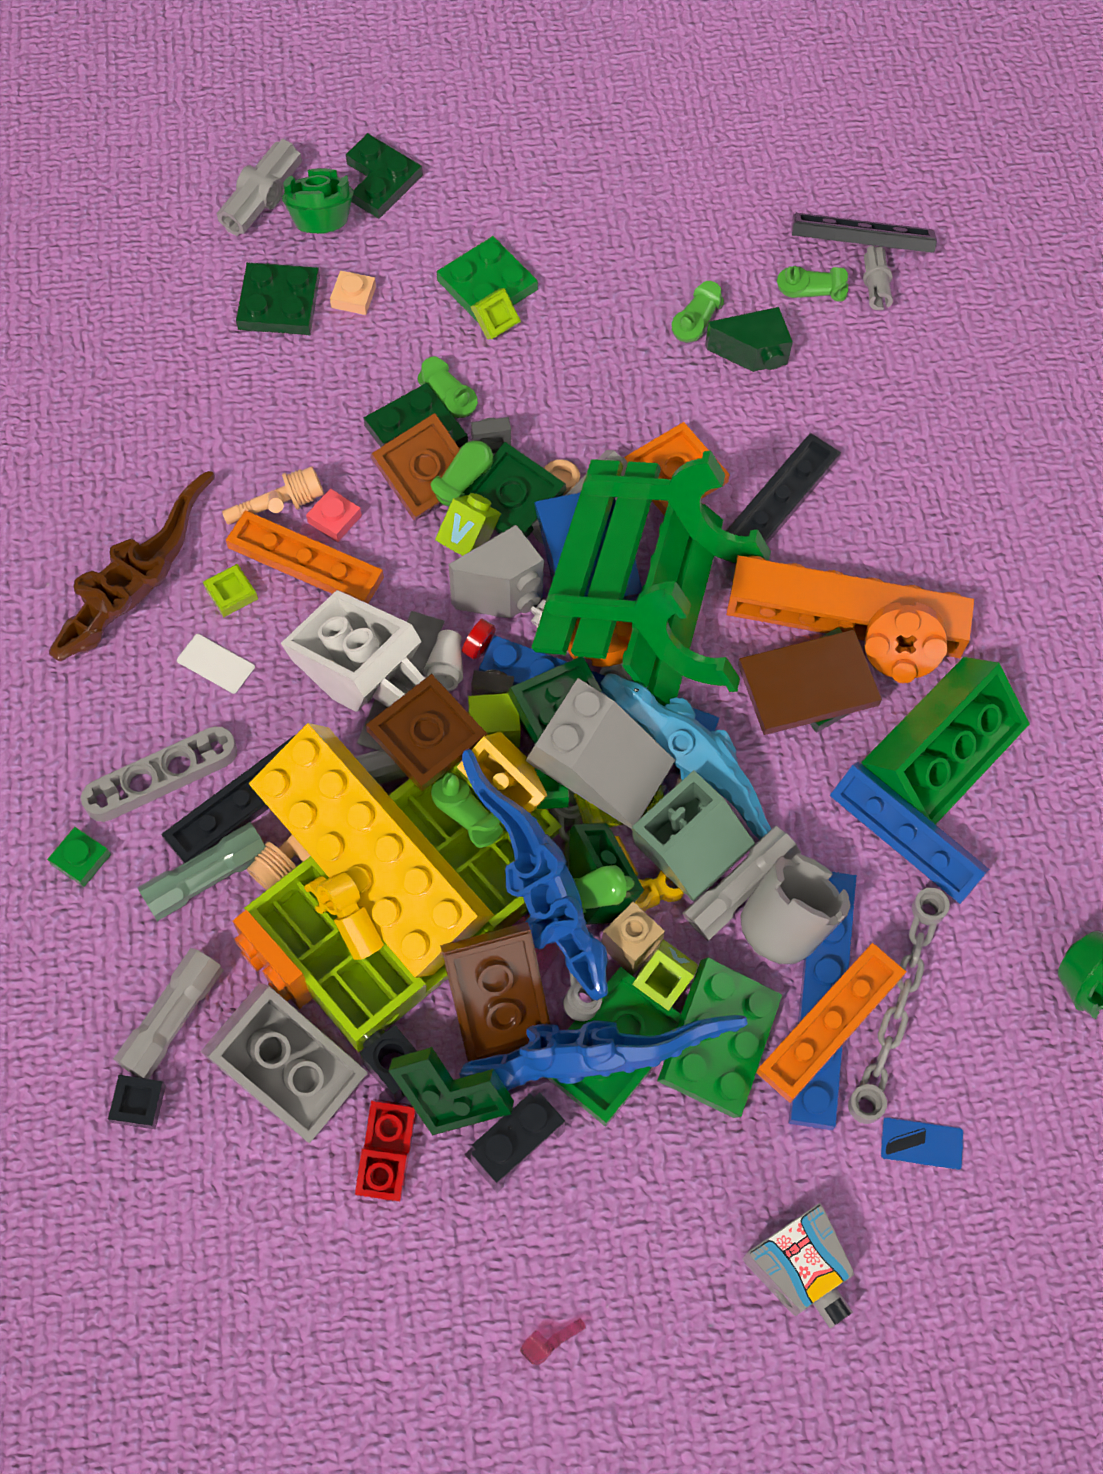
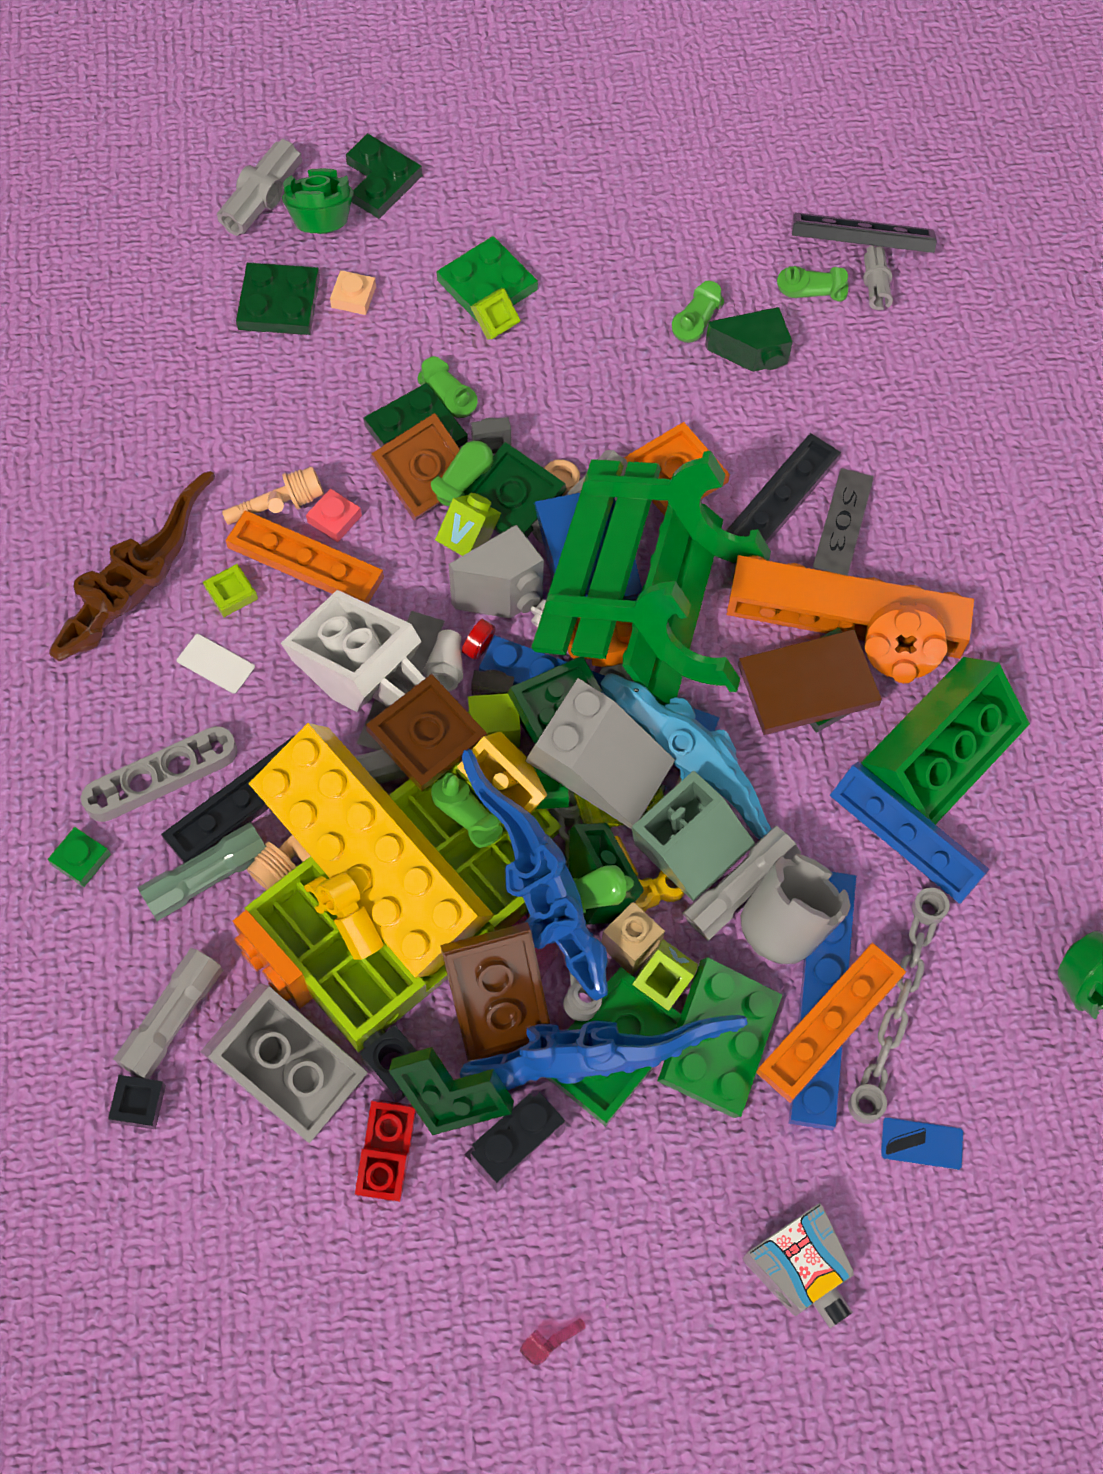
(843, 522): none -> flat silver sticker

